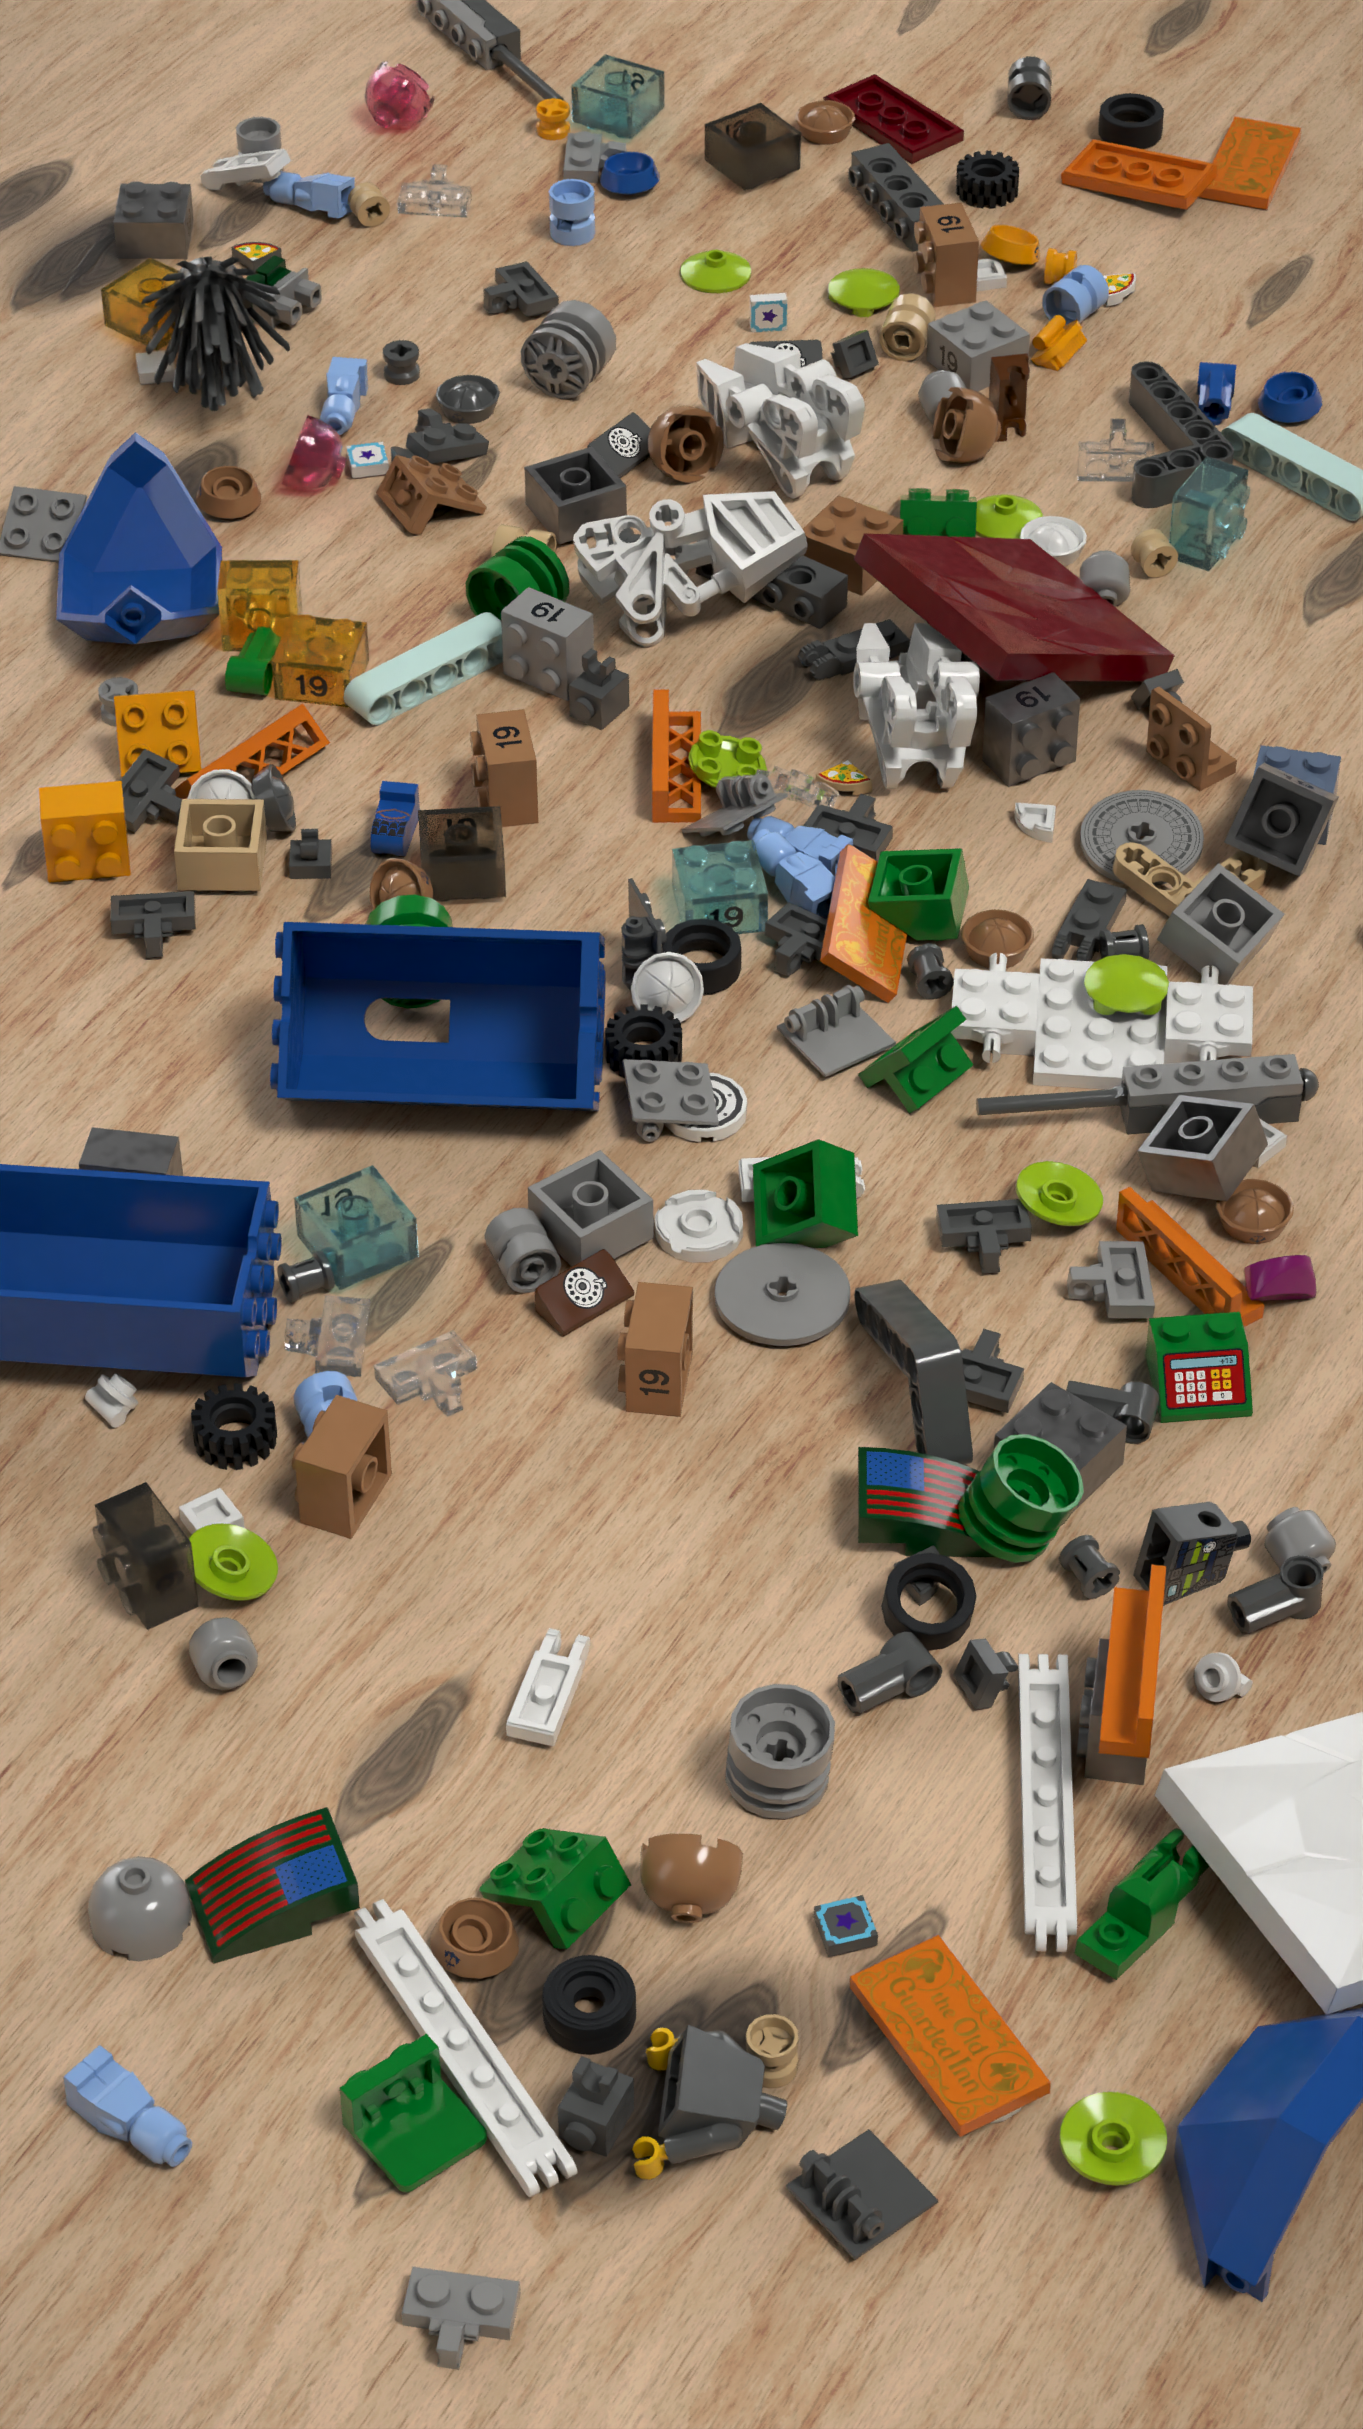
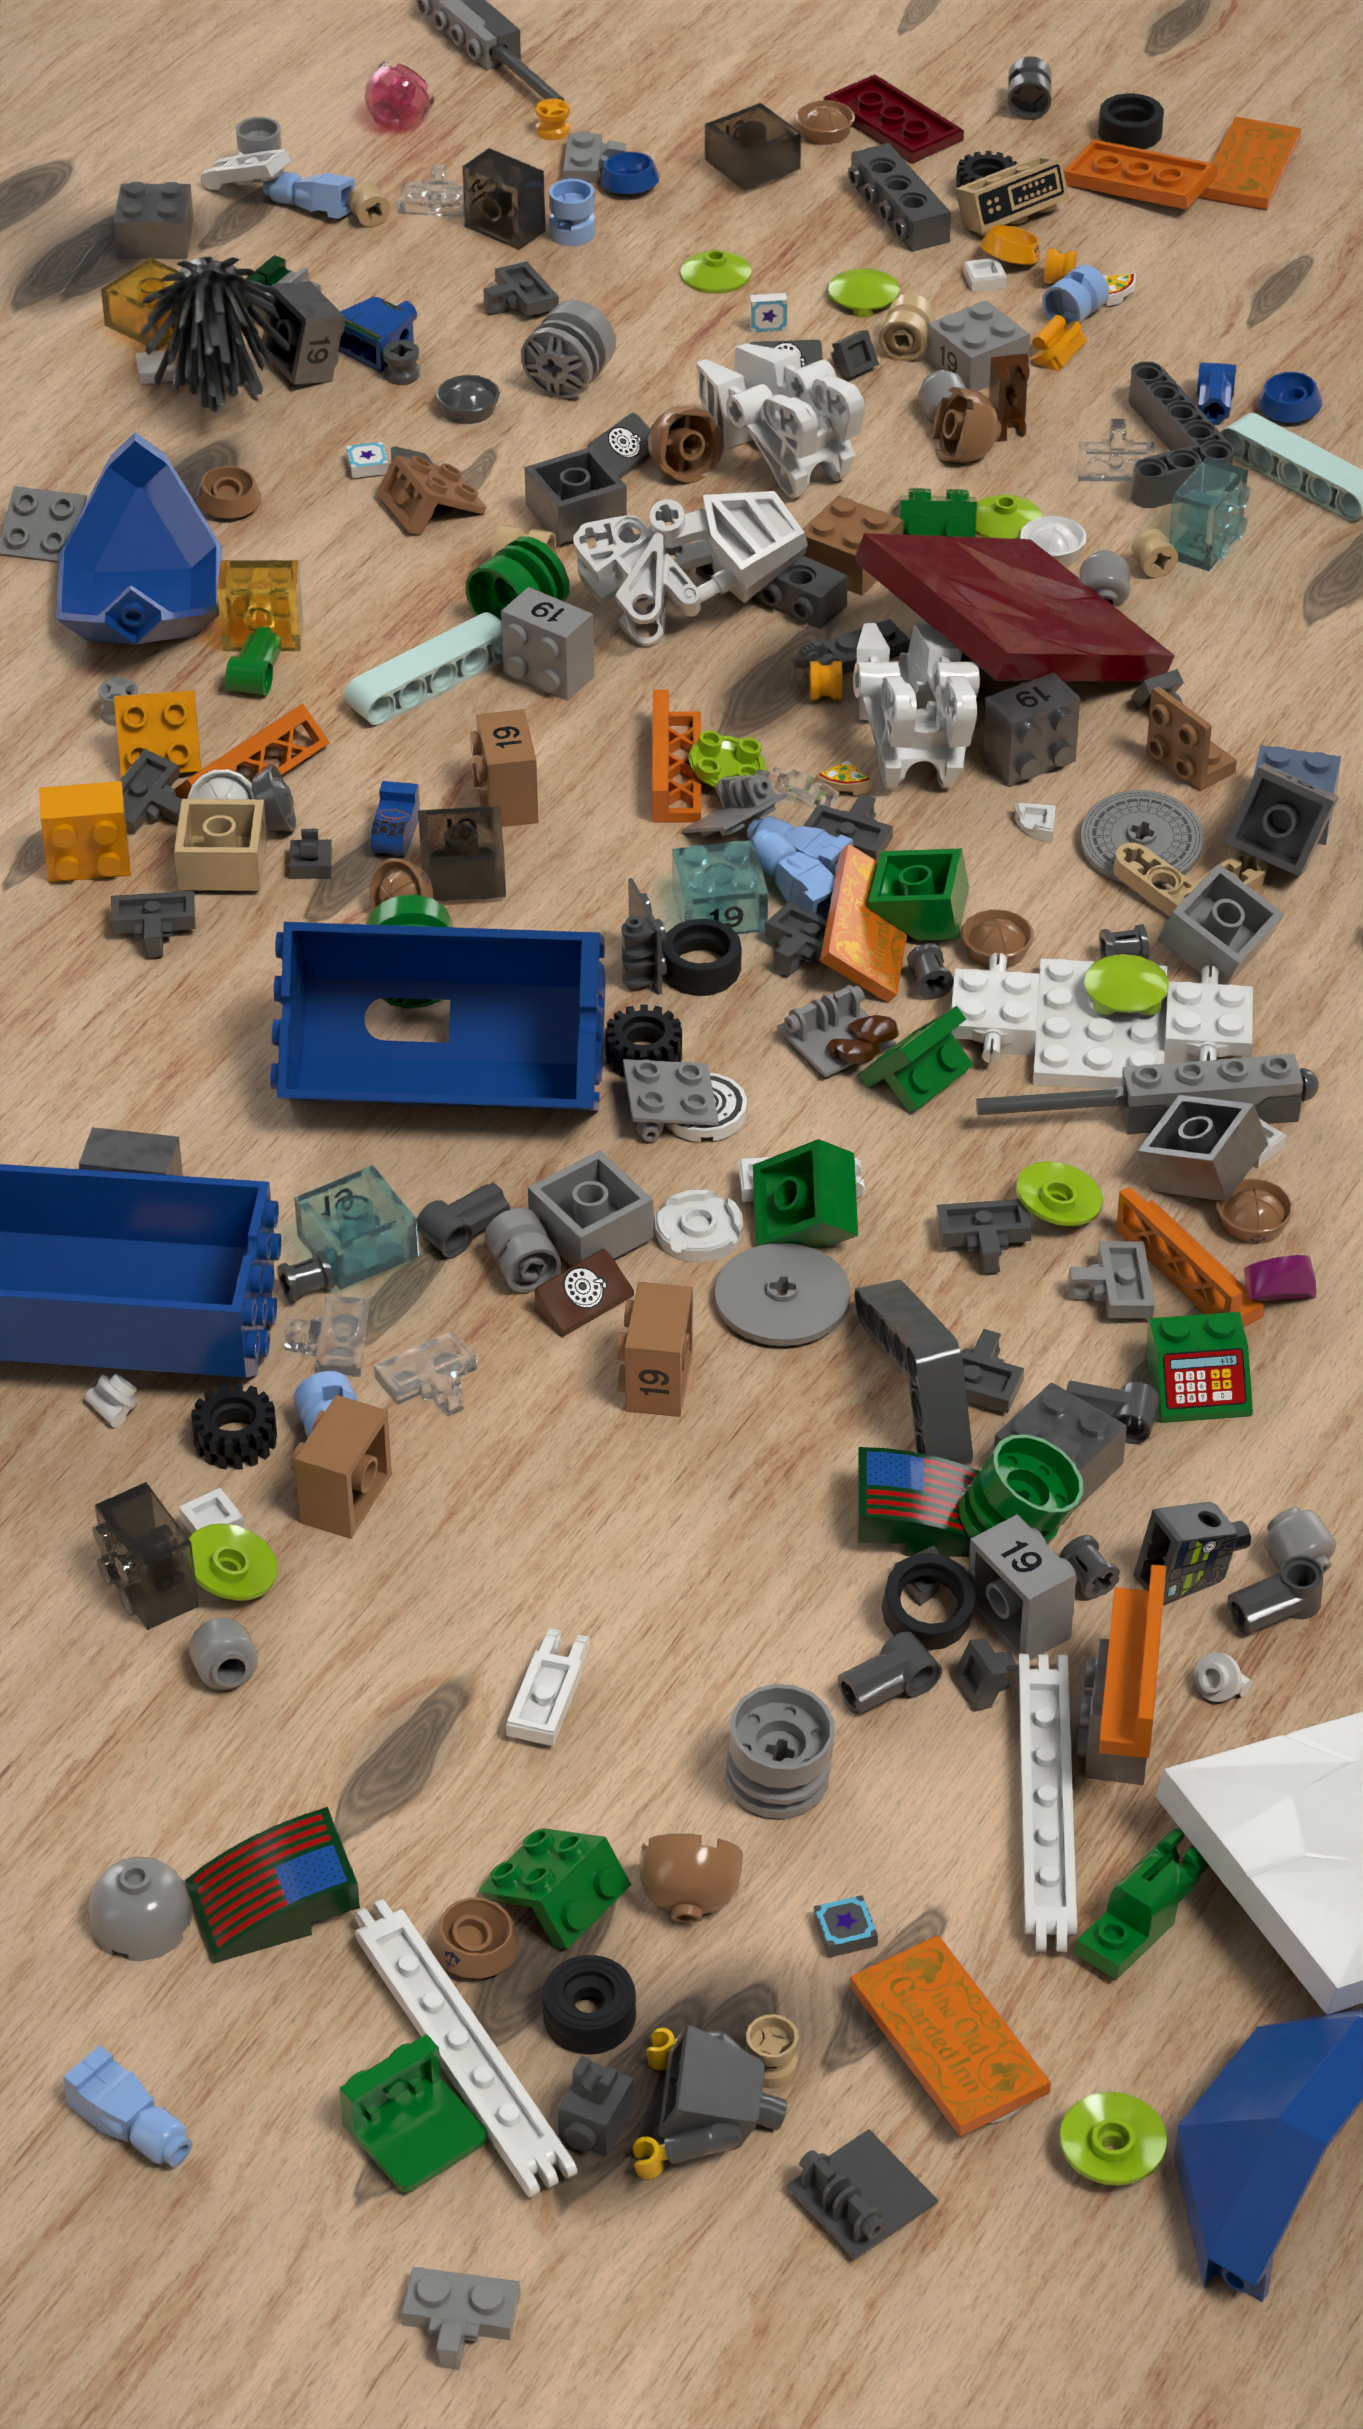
(255, 253): tile -> none
(310, 328): none -> flat silver brick
(315, 457): clear pink cylinder -> none
(319, 659): clear yellow brick -> none
(345, 384): light blue piece -> none
(374, 325): none -> blue torso
(442, 441): dark grey hinge -> none
(454, 1225): none -> dark grey piece
(504, 198): none -> clear smoke brick
(598, 692): dark grey brick -> none
(617, 96): clear light blue brick -> none
(670, 983): white hat -> none
(825, 680): none -> light orange wheel
(869, 1034): none -> reddish brown piece
(946, 254): medium nougat brick -> none
(1012, 194): none -> tan brick
(1022, 1587): none -> light grey brick
(1092, 911): dark grey hinge -> none

